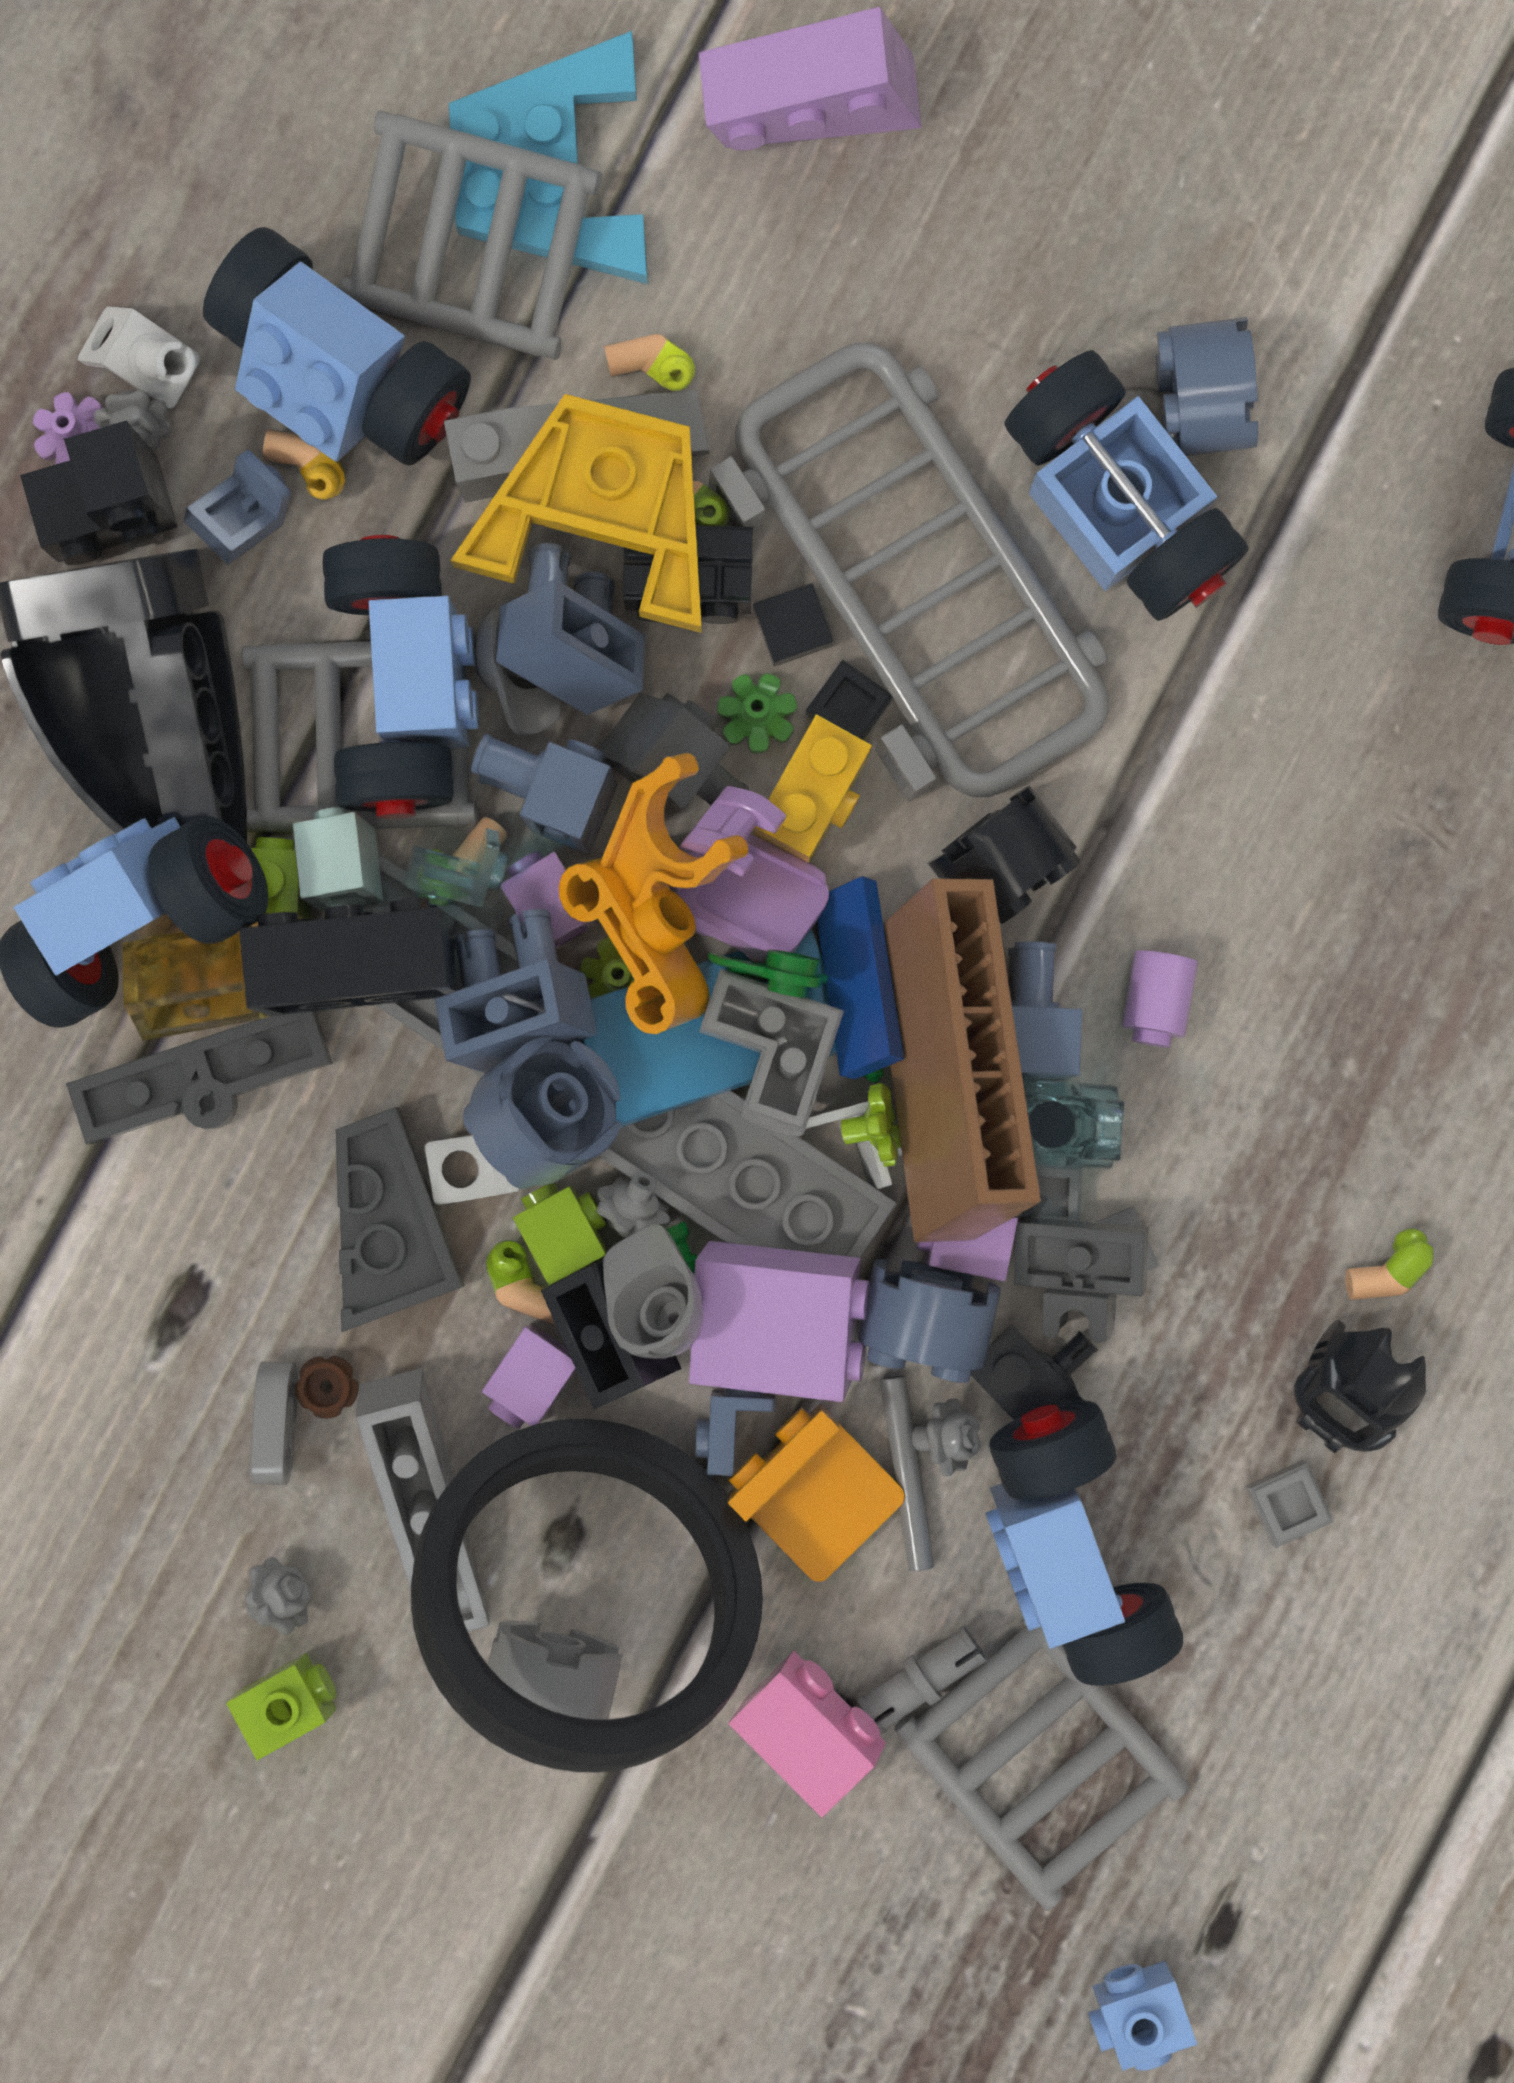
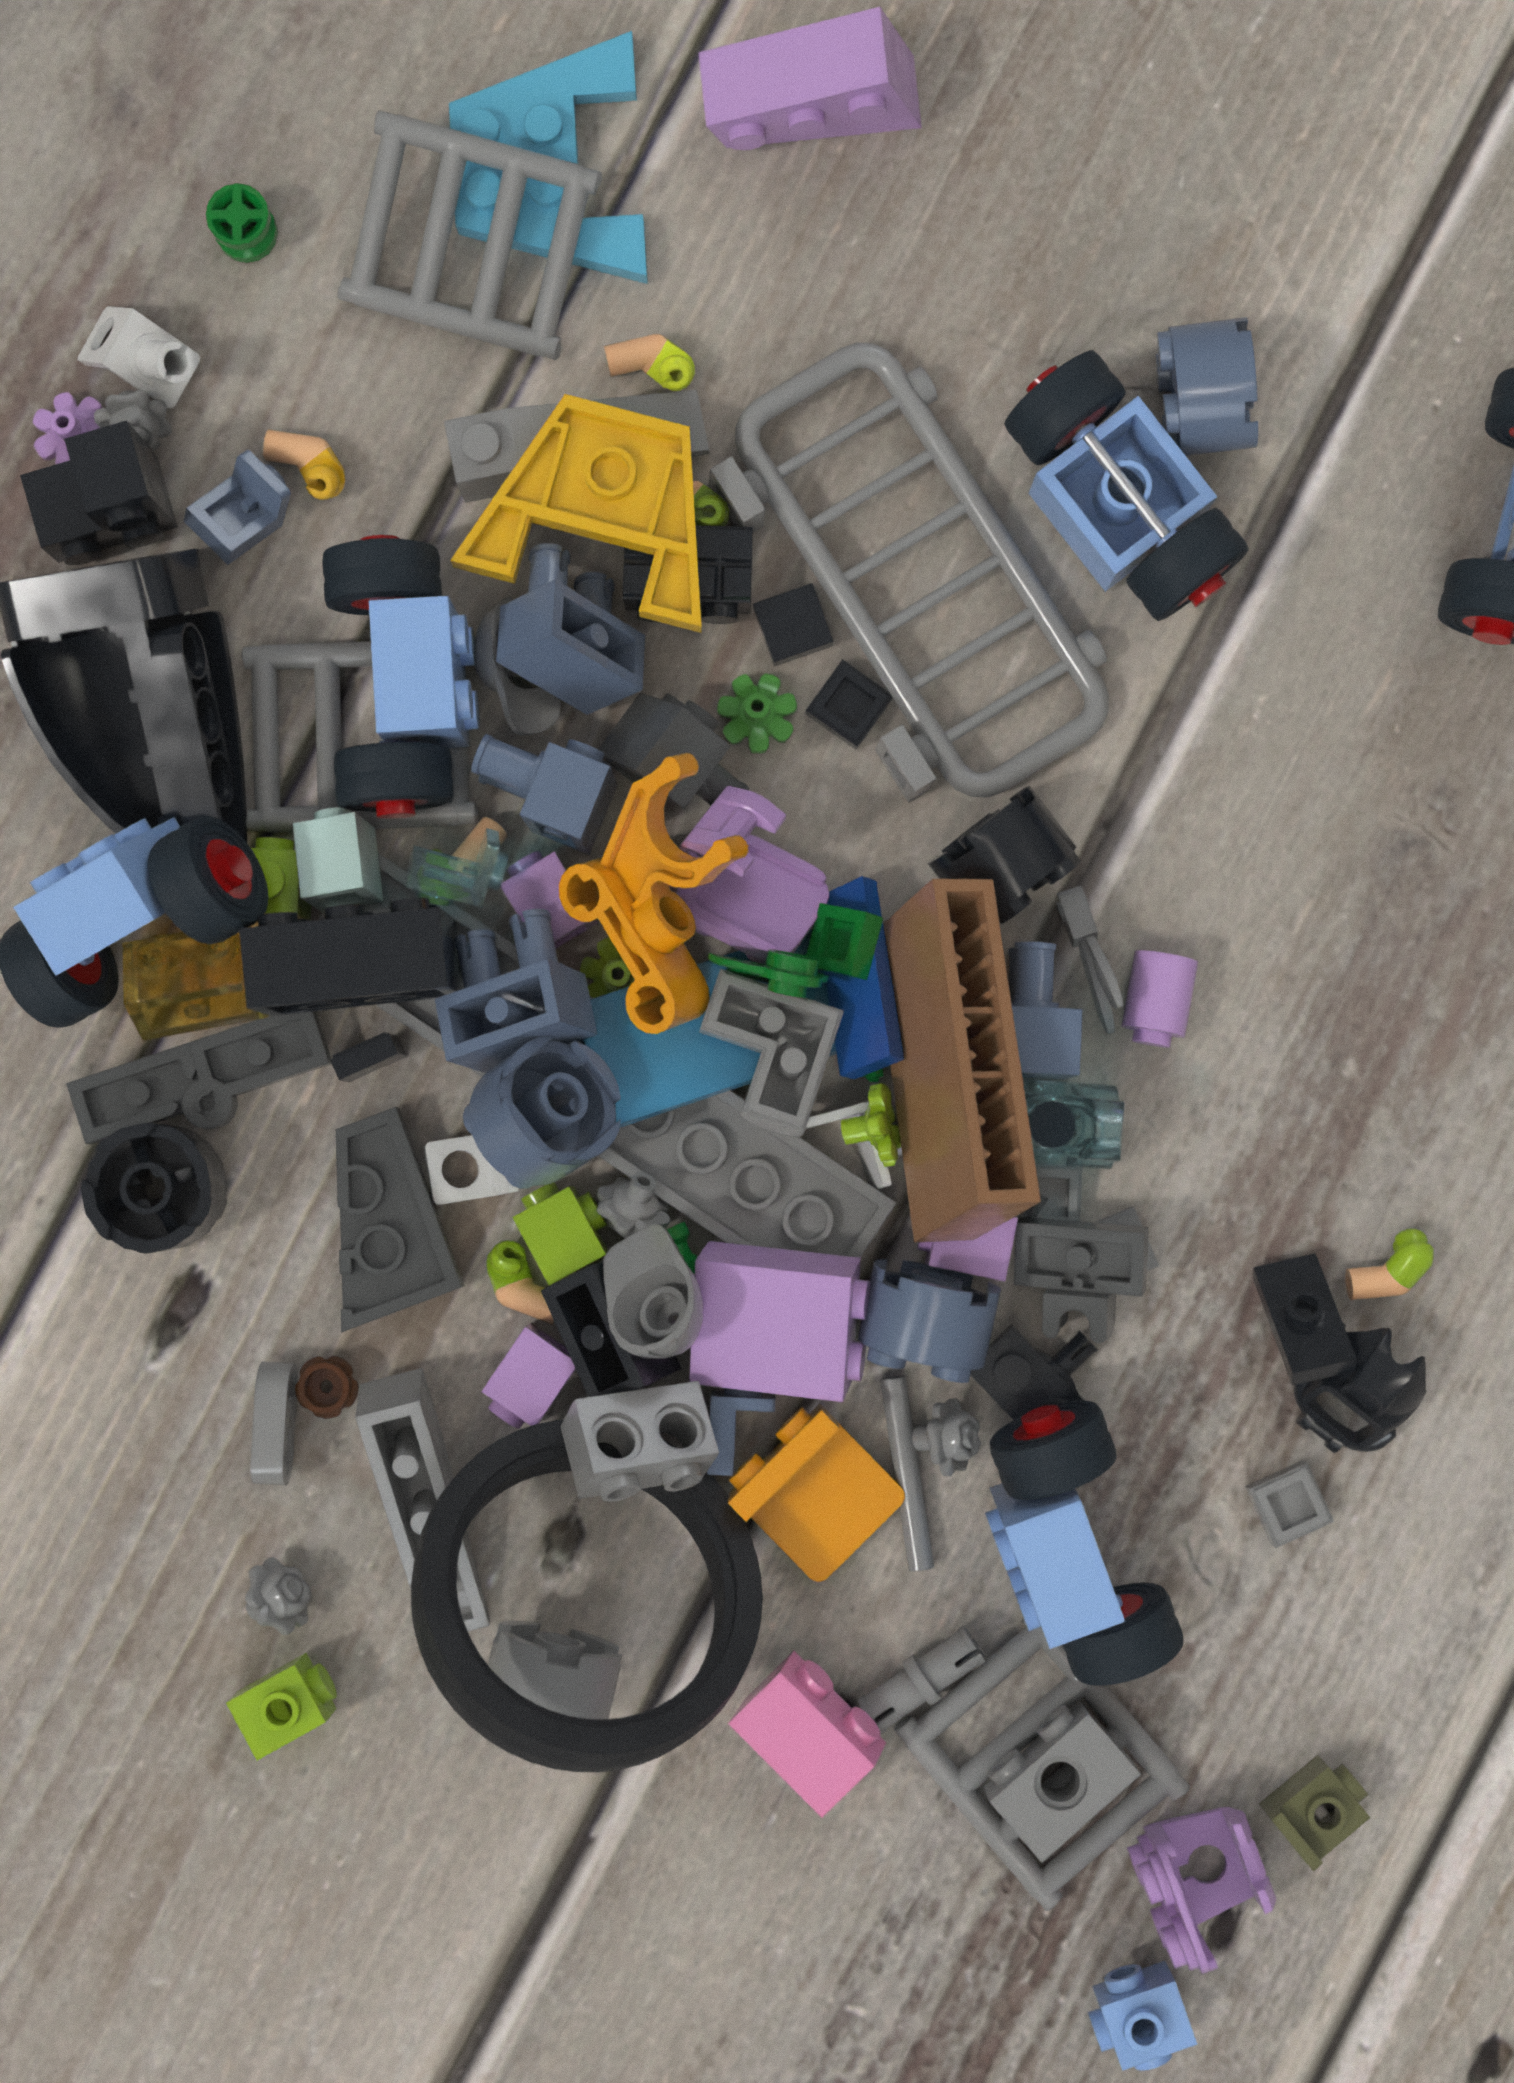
(117, 1195): none -> black brick
(235, 208): none -> green wheel
(325, 358): brick -> none
(367, 1057): none -> black tile
(633, 1426): none -> light grey brick
(817, 788): yellow brick -> none
(844, 940): none -> green tile
(1052, 1816): none -> light grey brick
(1083, 933): none -> light grey piece
(1189, 1900): none -> lavender piece
(1295, 1803): none -> olive brick
(1304, 1319): none -> black plate

